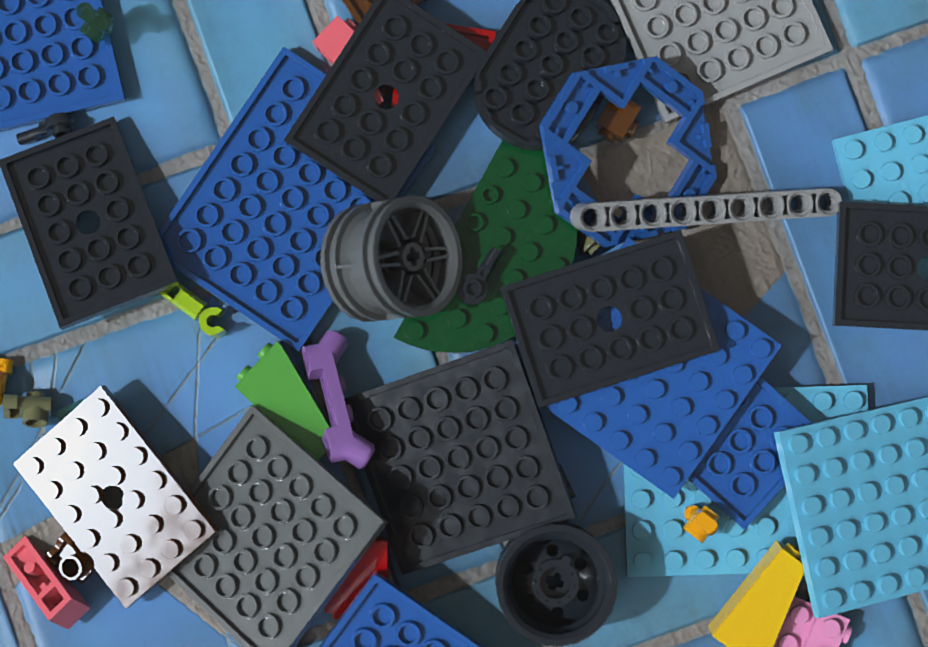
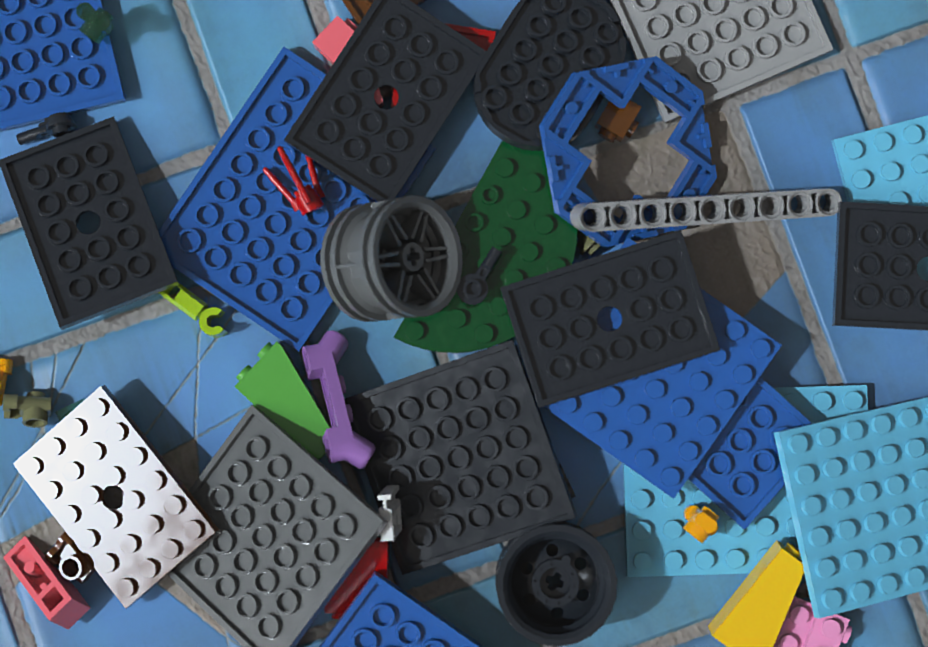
(306, 198): none -> red plant
(391, 512): none -> white plate

